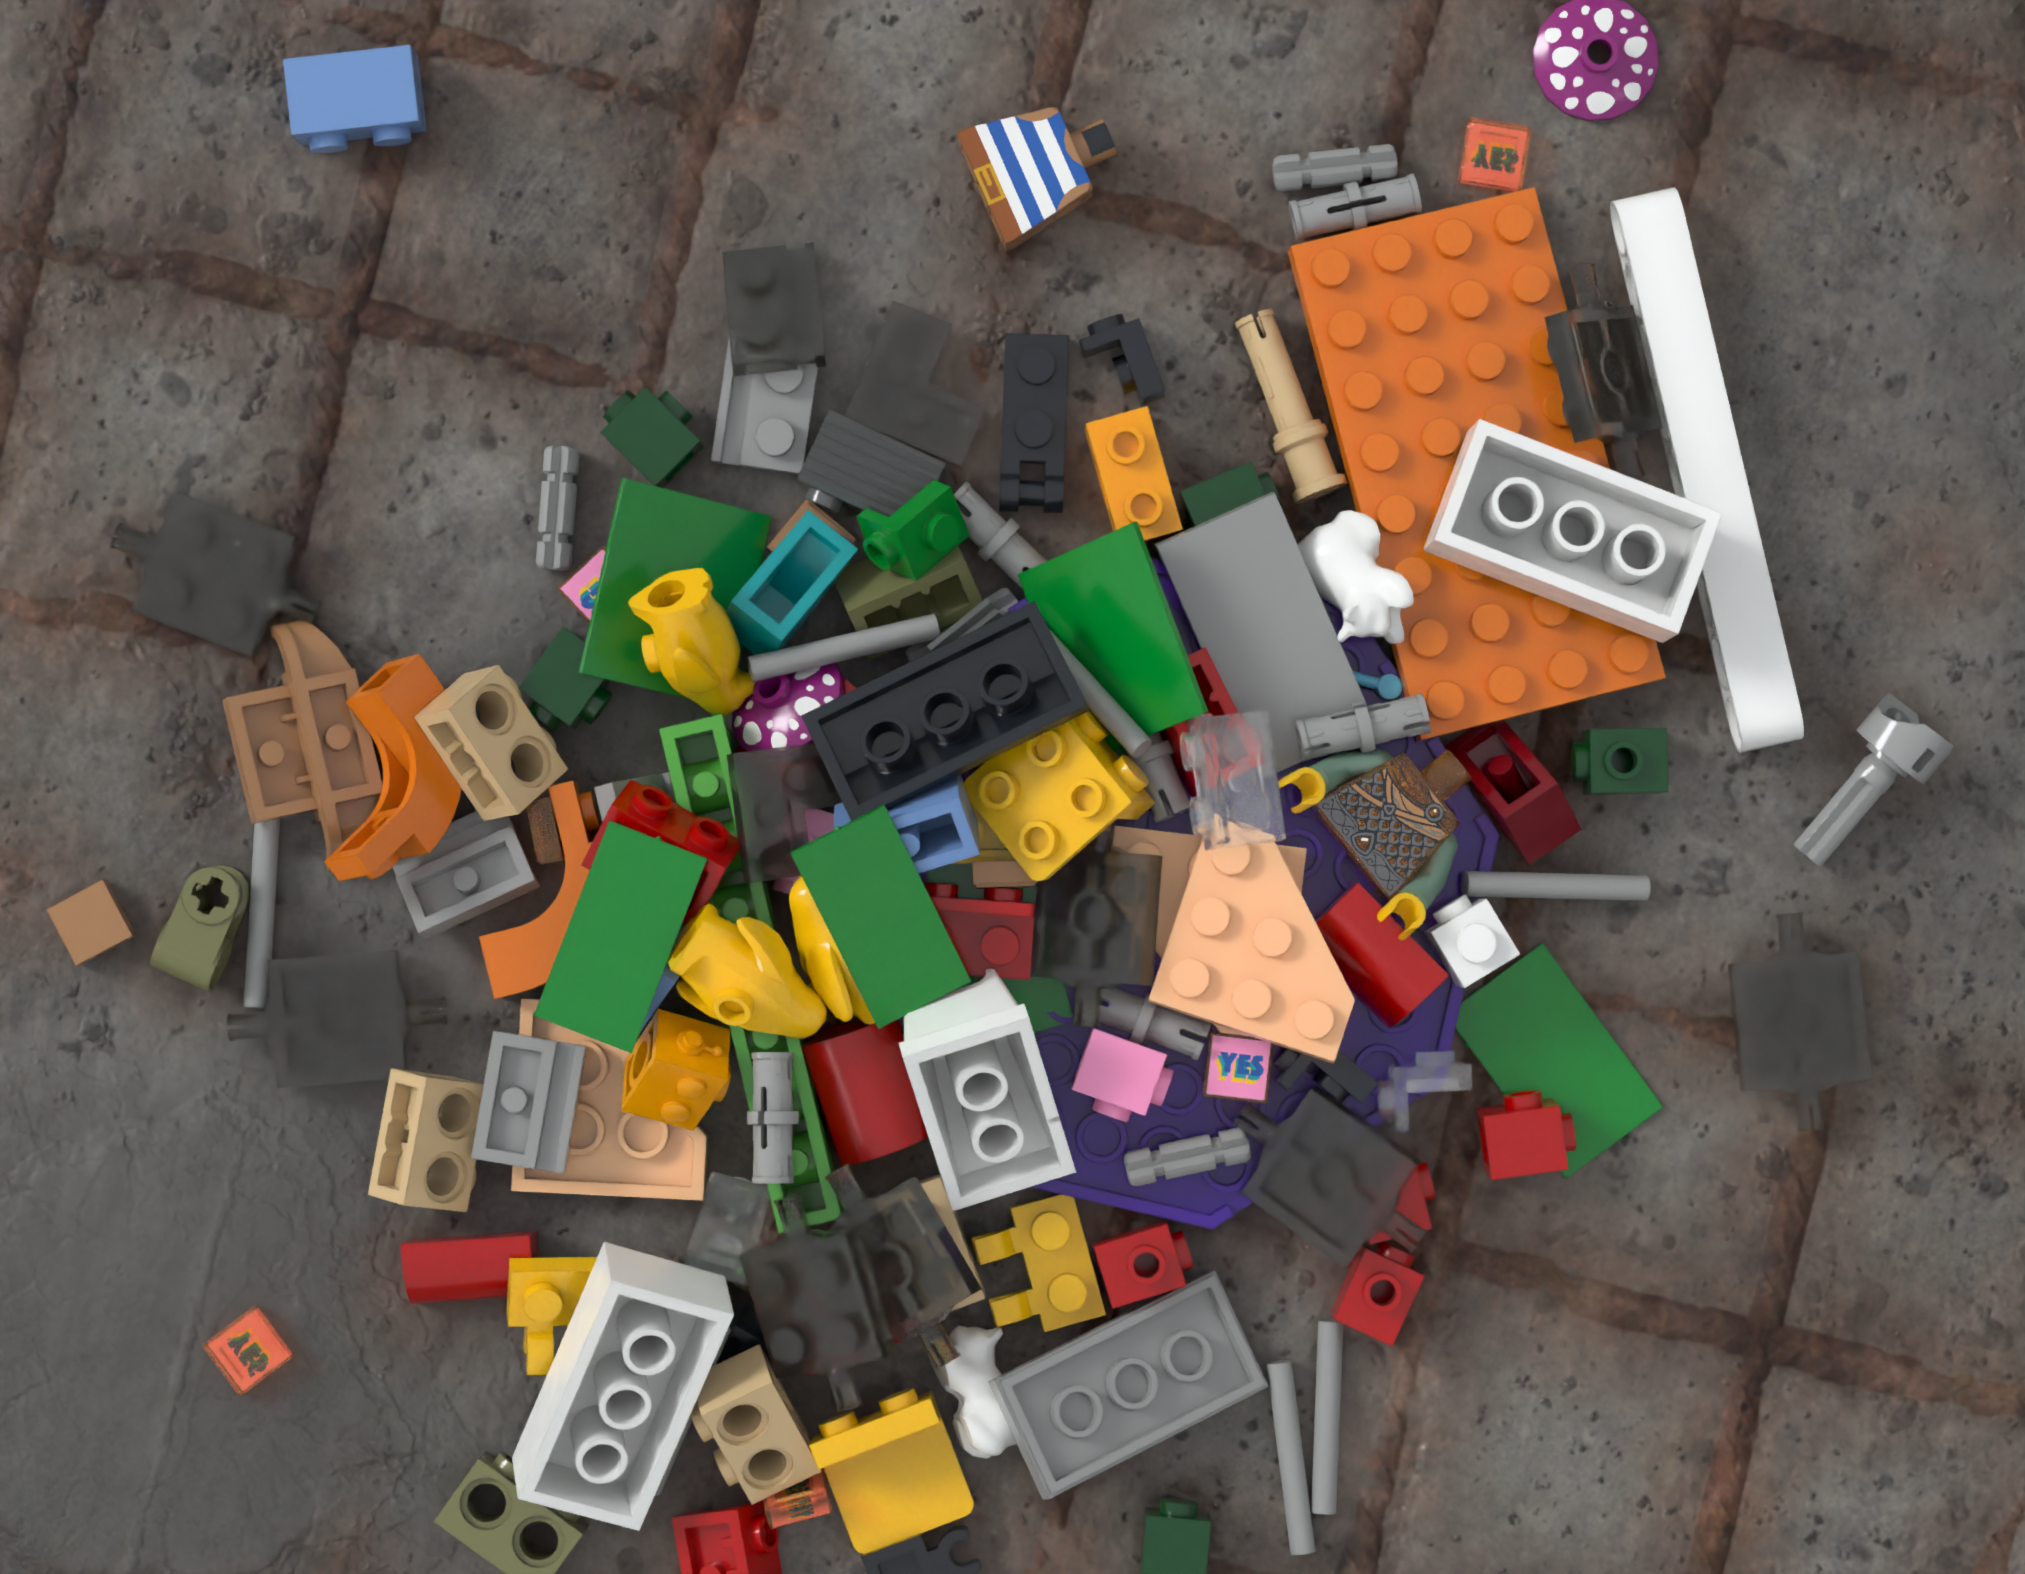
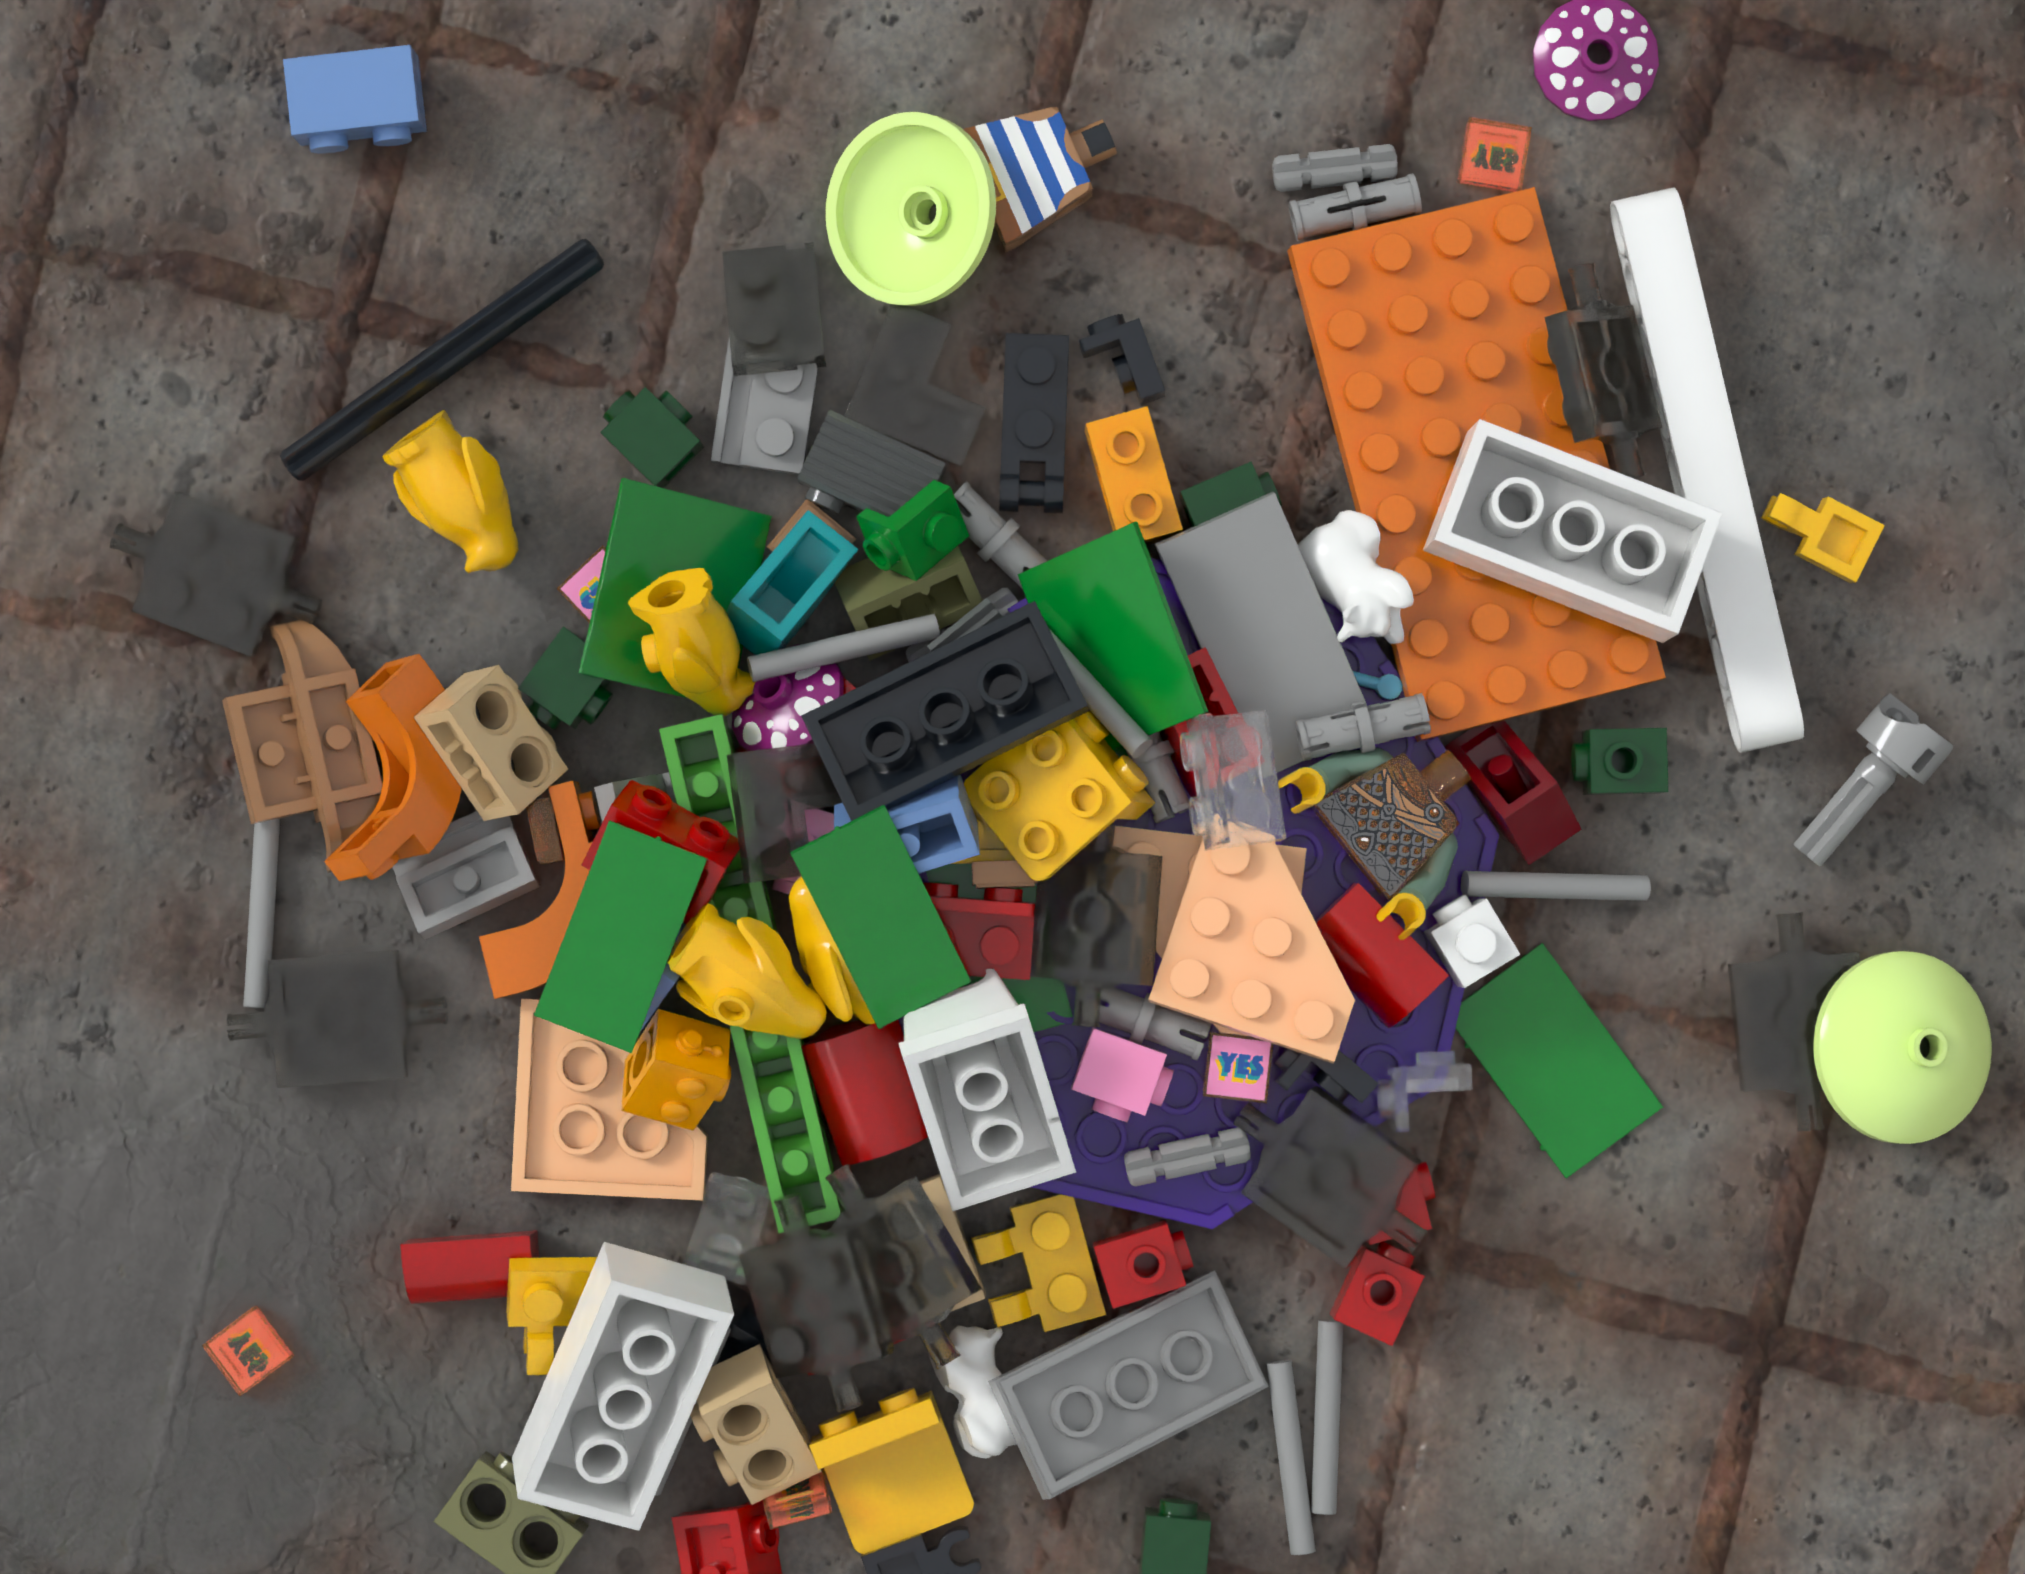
(91, 922): medium nougat tile -> none
(200, 938): olive piece -> none
(419, 1139): tan brick -> none
(442, 360): none -> black axle
(455, 491): none -> yellow animal
(529, 1102): light grey plate -> none
(557, 508): light grey axle -> none
(772, 1117): light grey pin -> none
(883, 204): none -> yellowish green dish
(1298, 435): tan pin -> none
(1525, 1135): red brick -> none
(1832, 536): none -> yellow plate
(1872, 1054): none -> yellowish green dish

